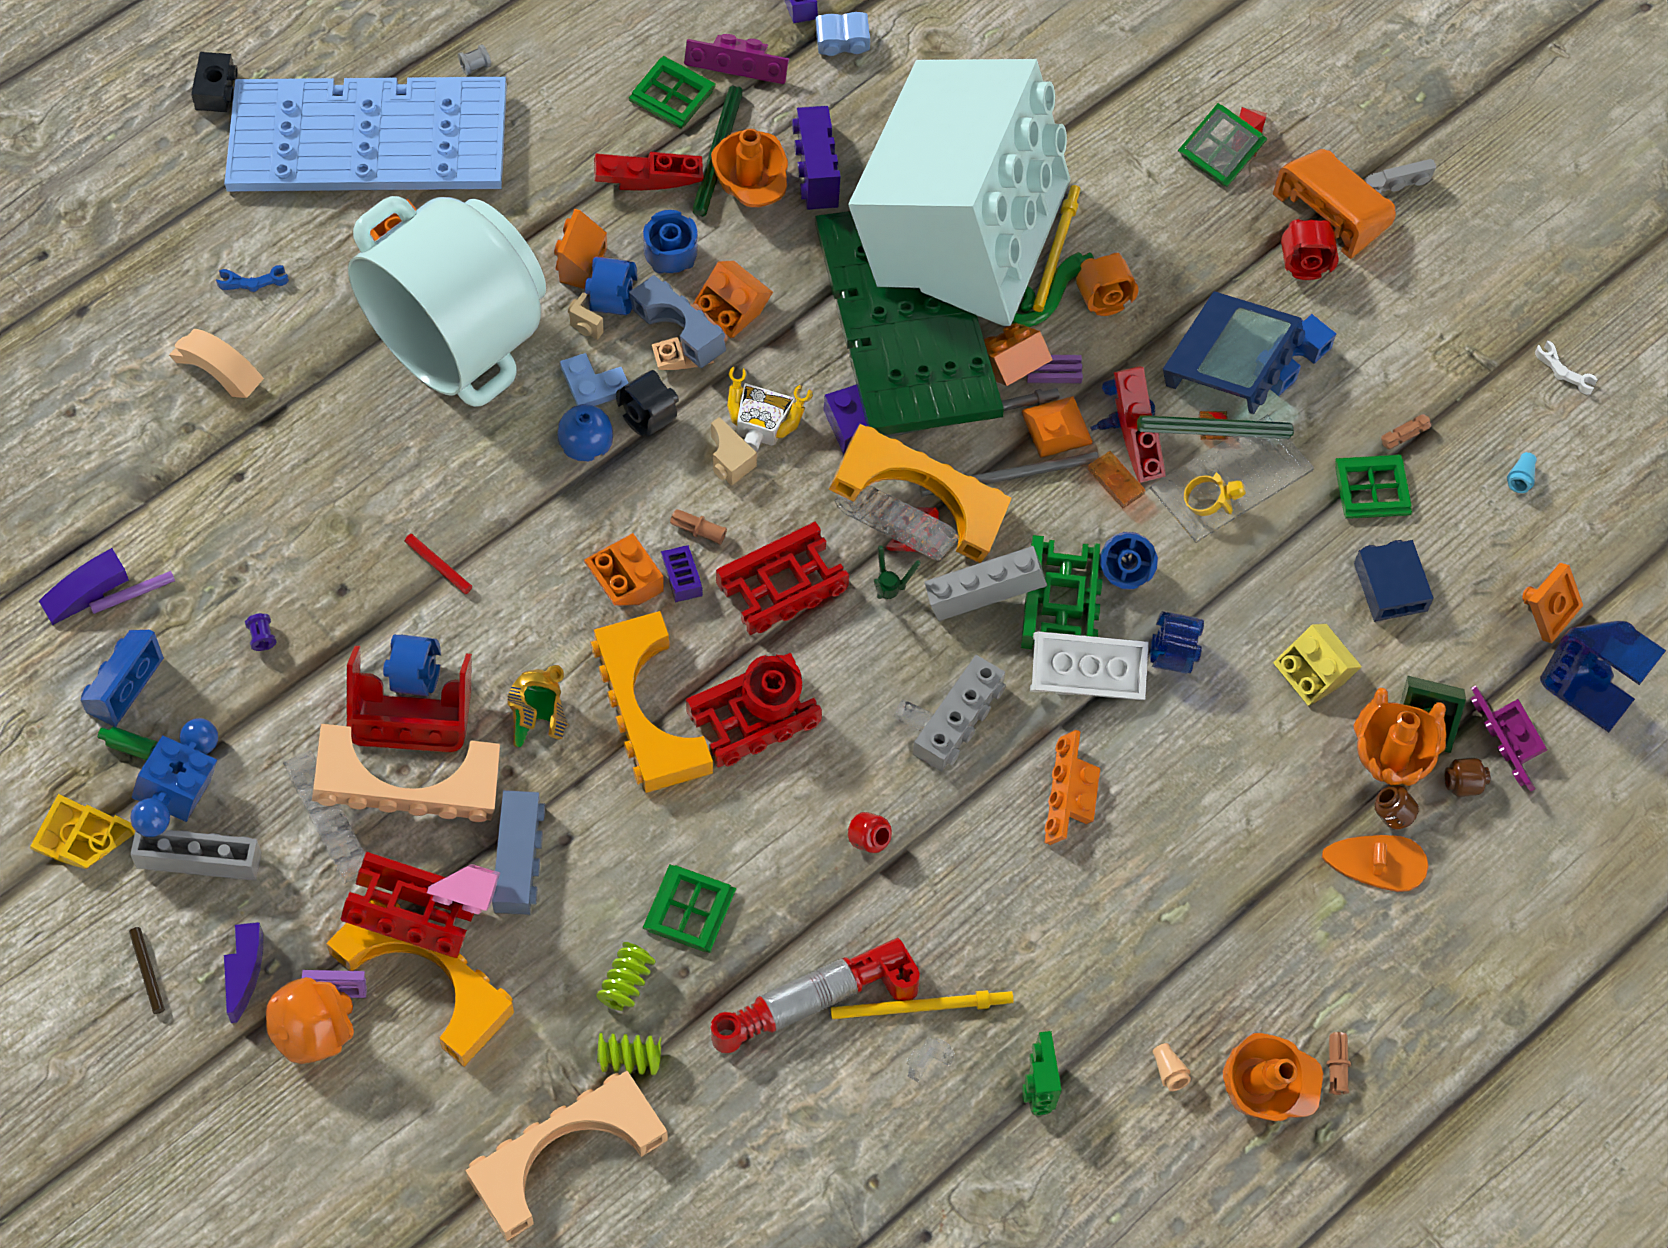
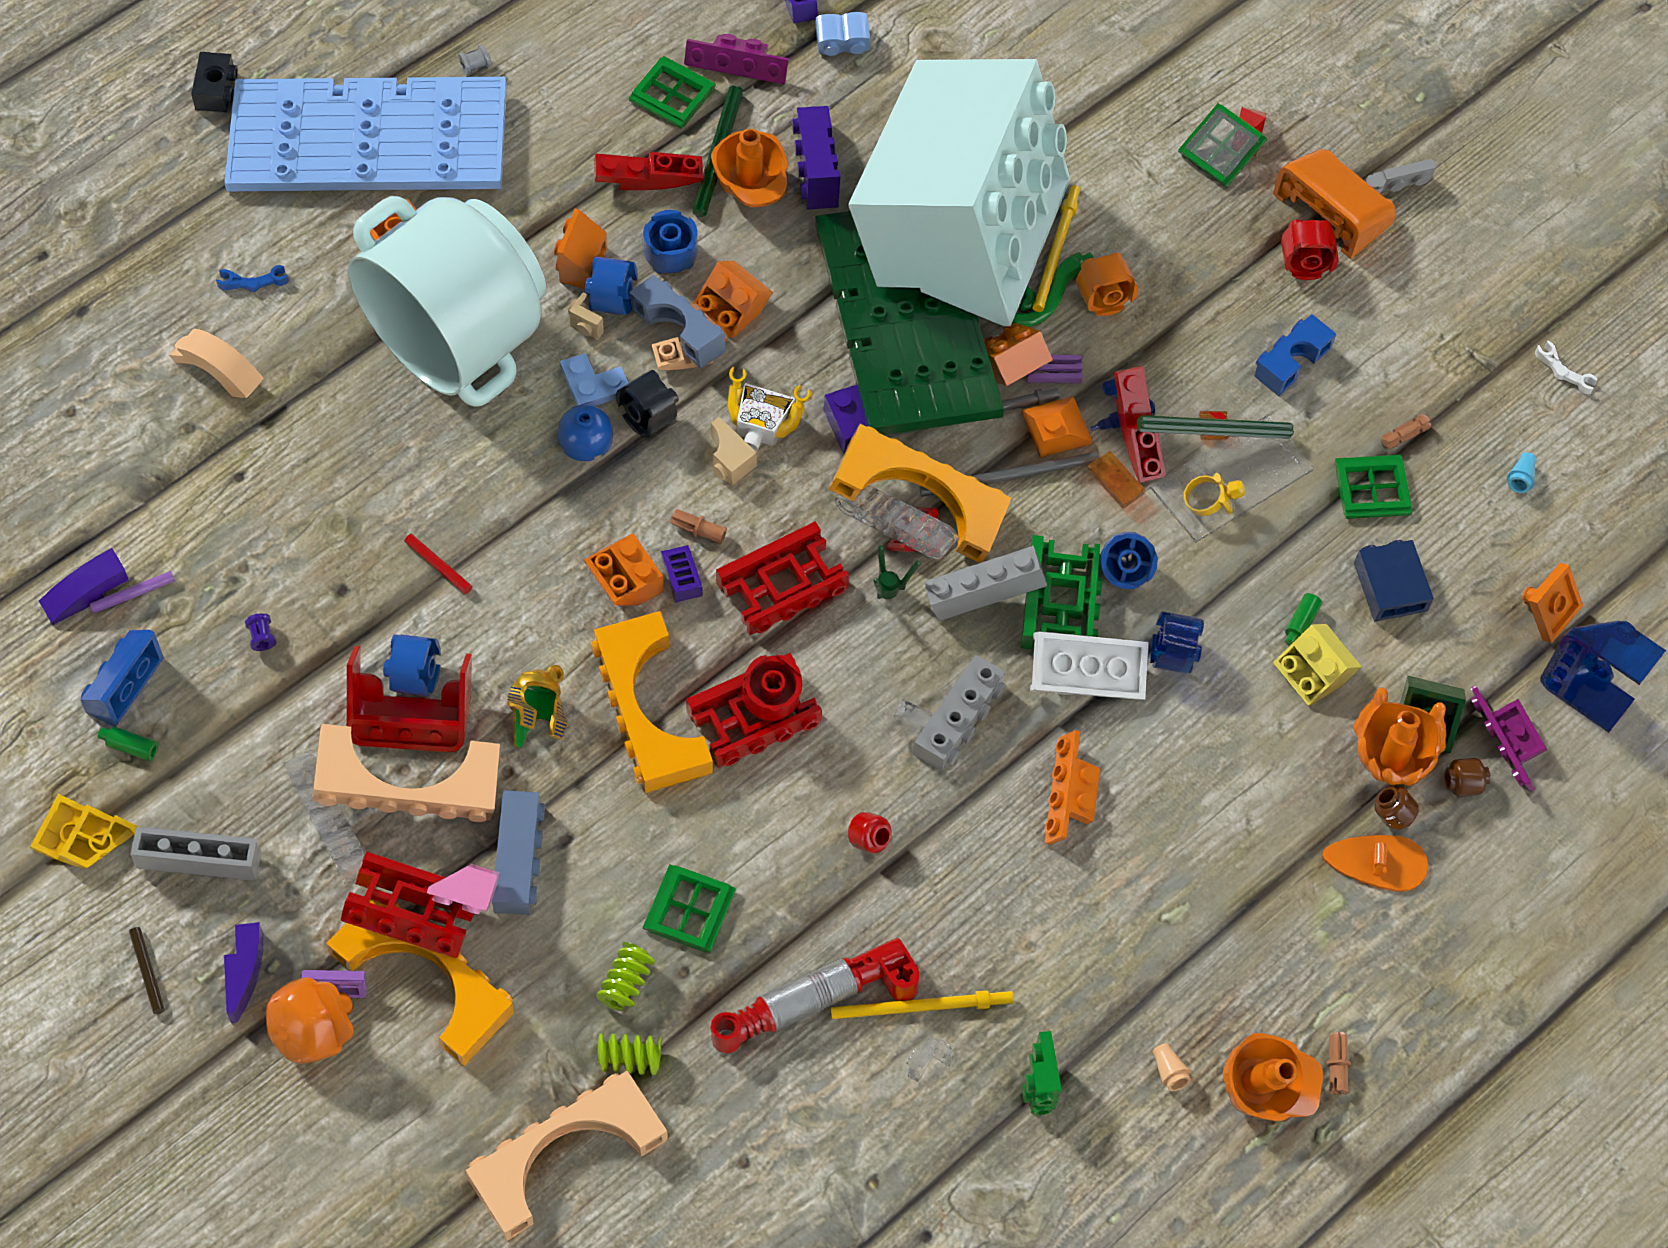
(174, 778): blue brick -> none
(1236, 348): panel -> none
(1302, 617): none -> green cylinder

